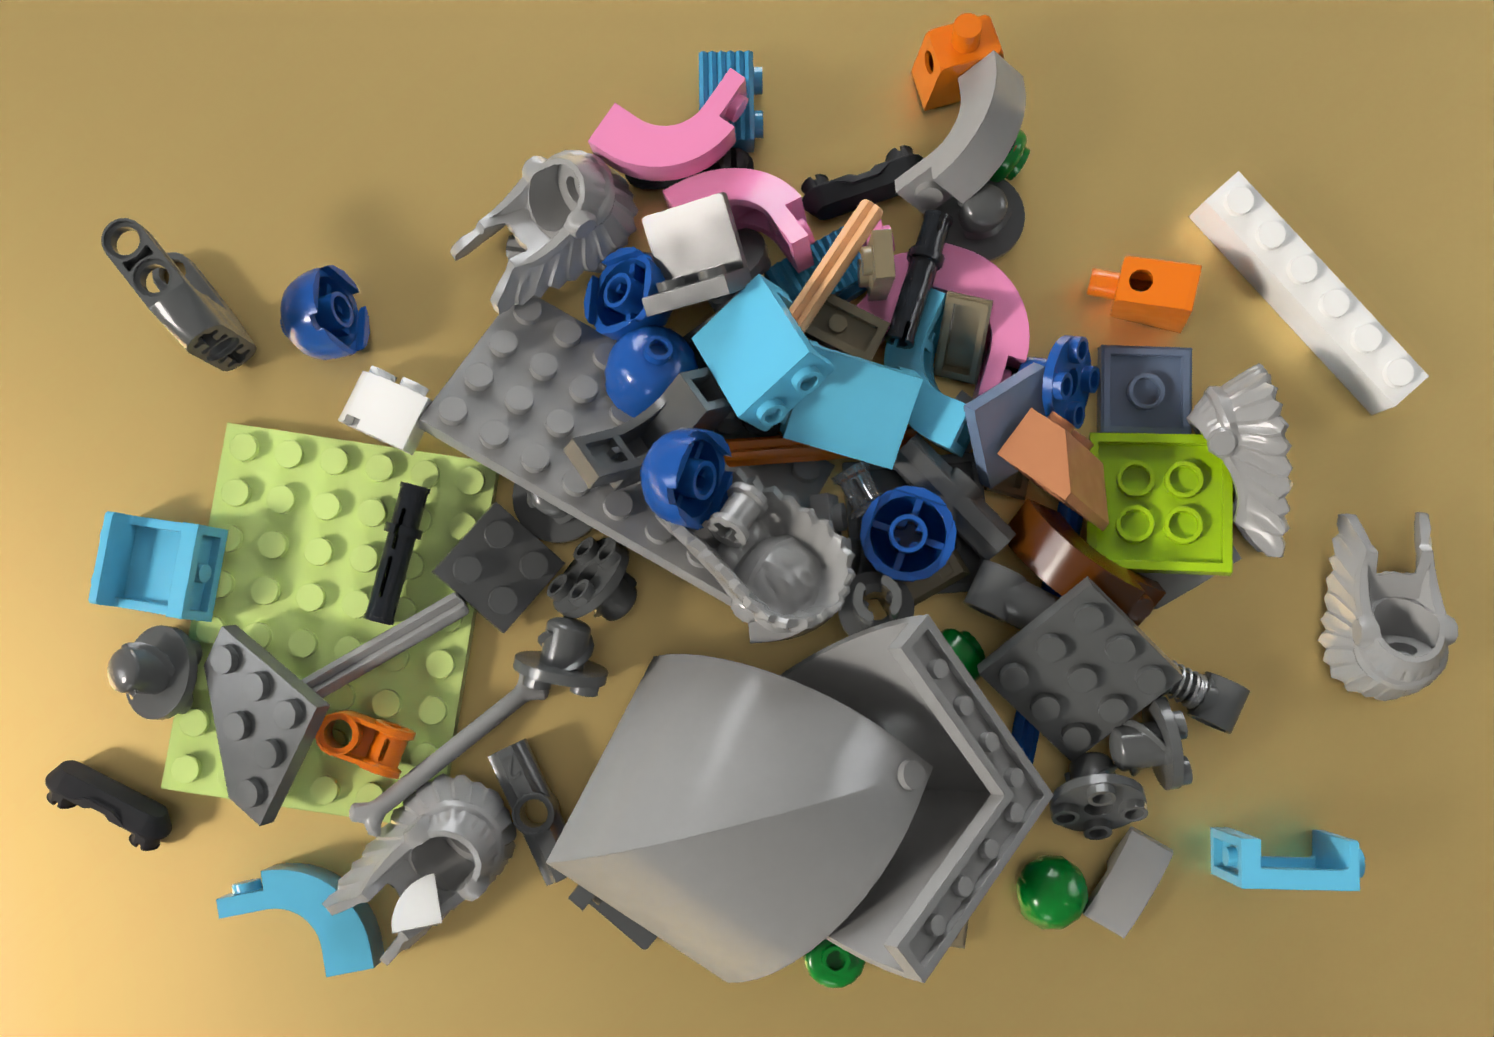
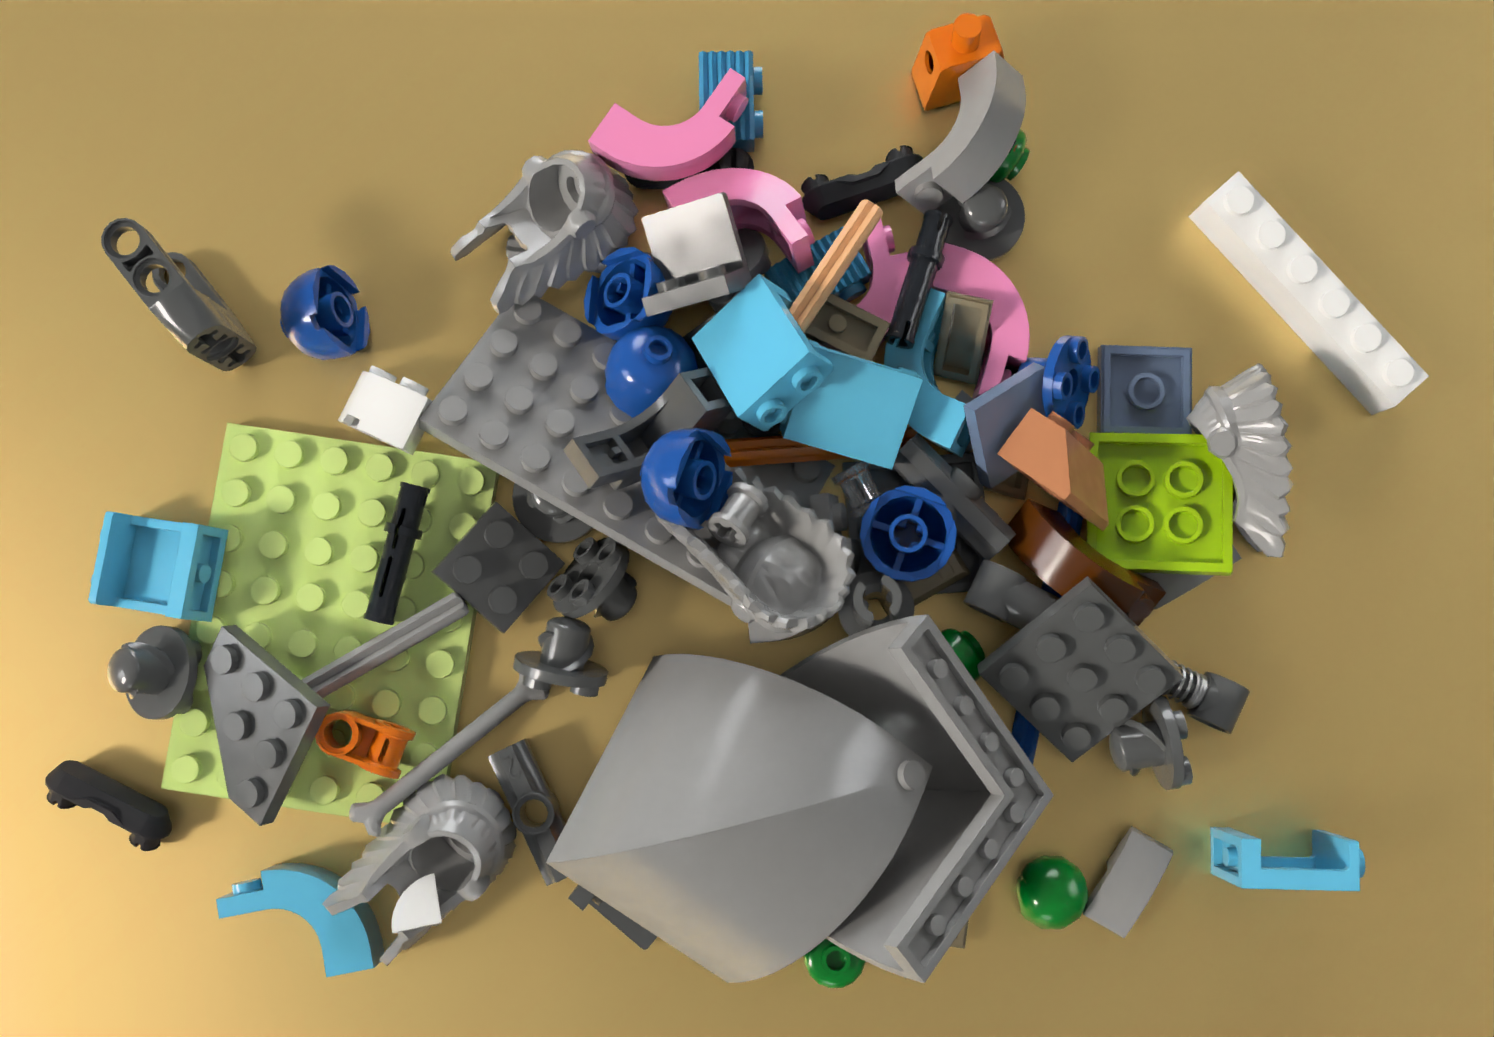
(877, 265): dark tan plate -> none
(1097, 798): dark grey plate -> none
(1165, 294): orange torso -> none
(1385, 628): light grey piece -> none

